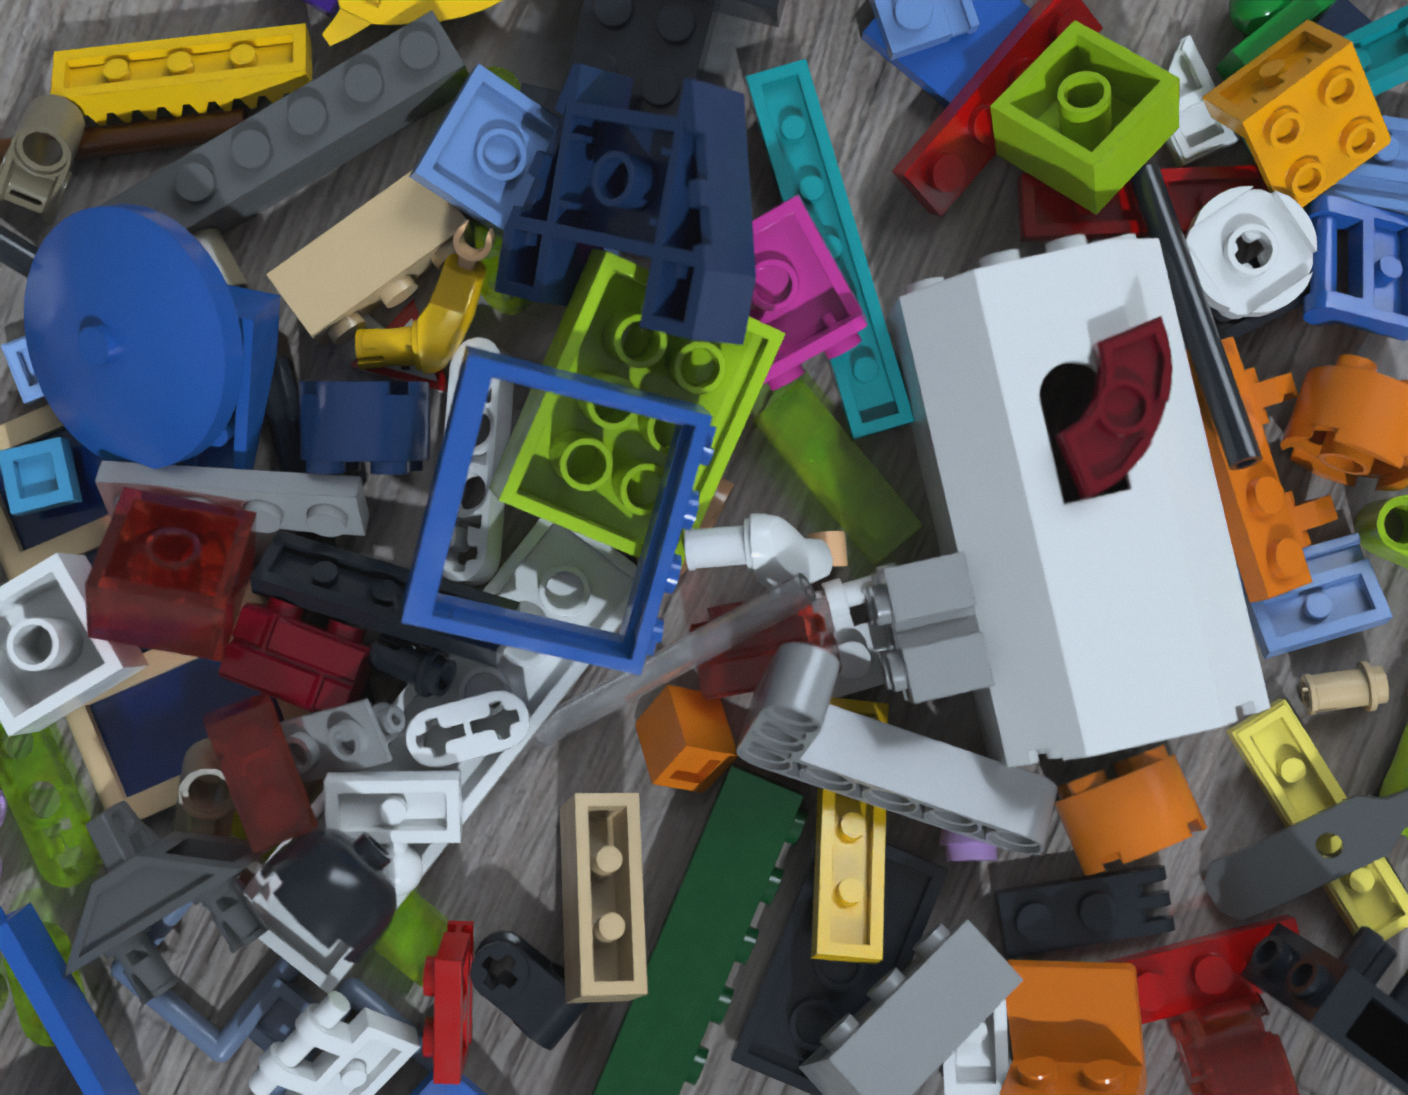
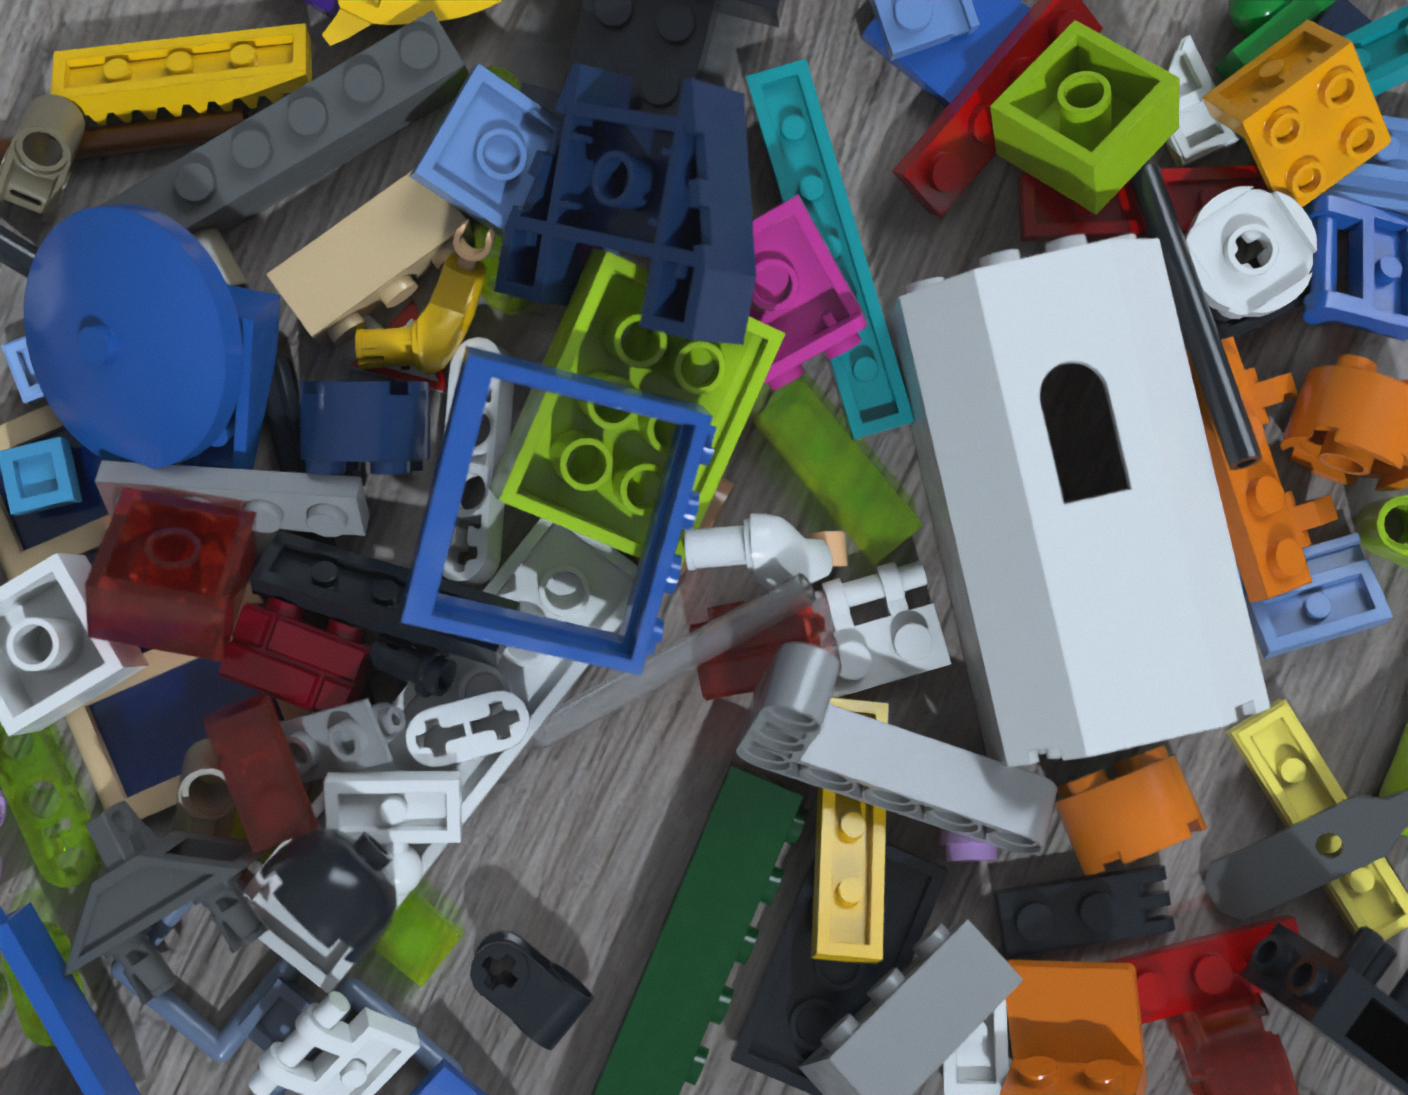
(449, 982): red plate -> none
(603, 898): tan brick -> none
(685, 739): orange panel -> none
(929, 629): light grey brick -> none
(1124, 410): dark red tile -> none
(1345, 689): tan pin -> none

